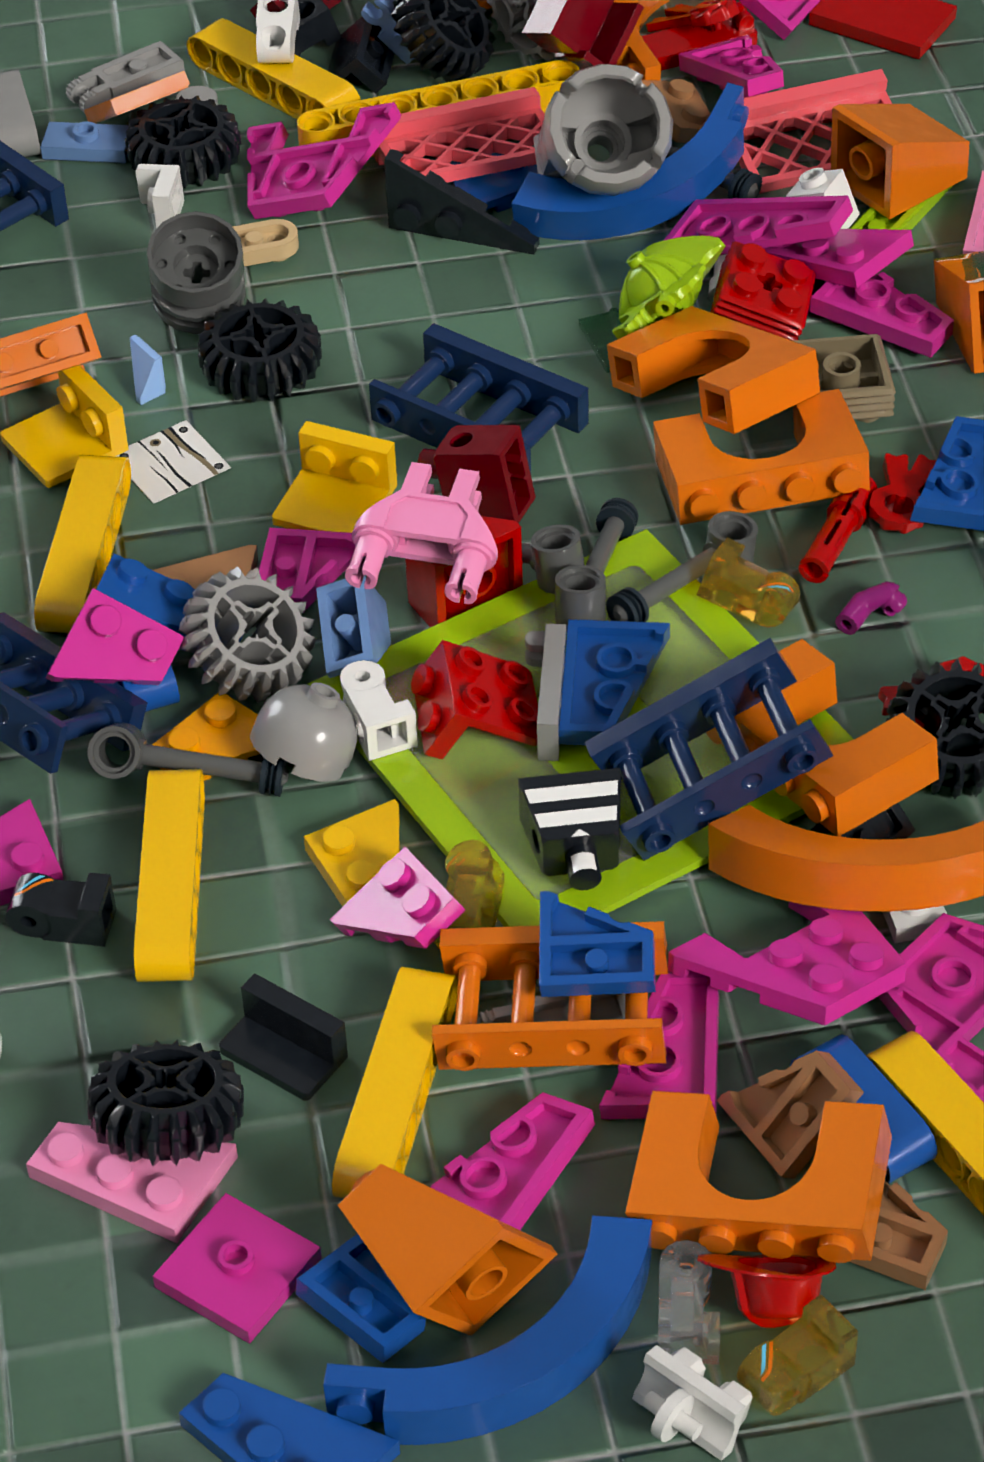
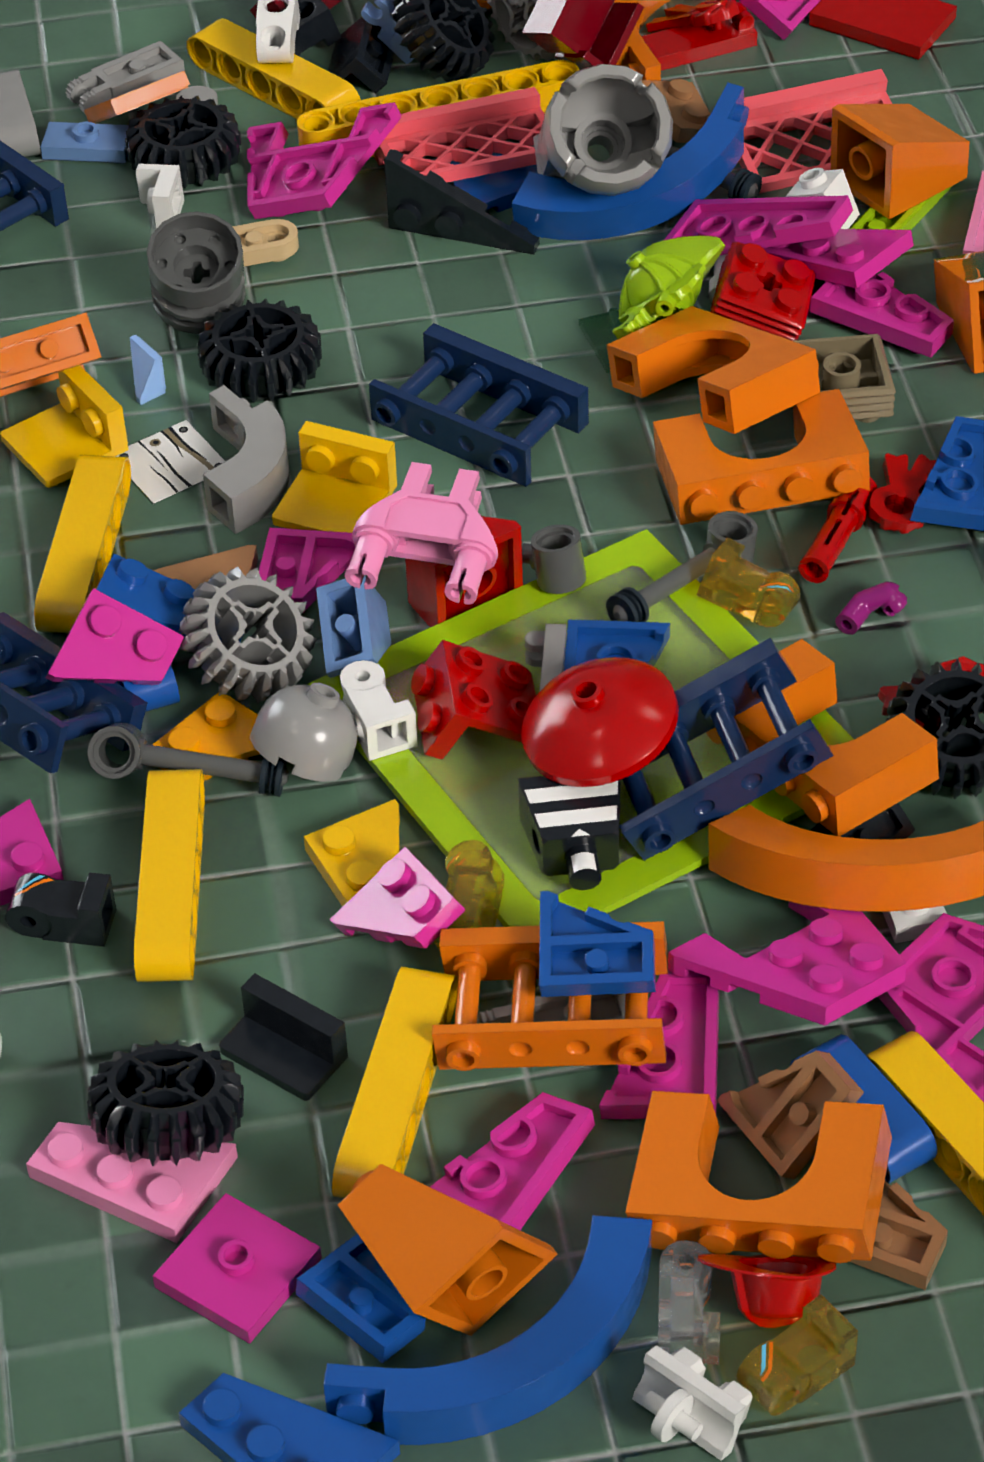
(258, 475): none -> light grey arch
(501, 463): dark red torso -> none
(582, 588): dark grey piece -> none
(599, 721): none -> red dish
(735, 63): dark pink wing -> none

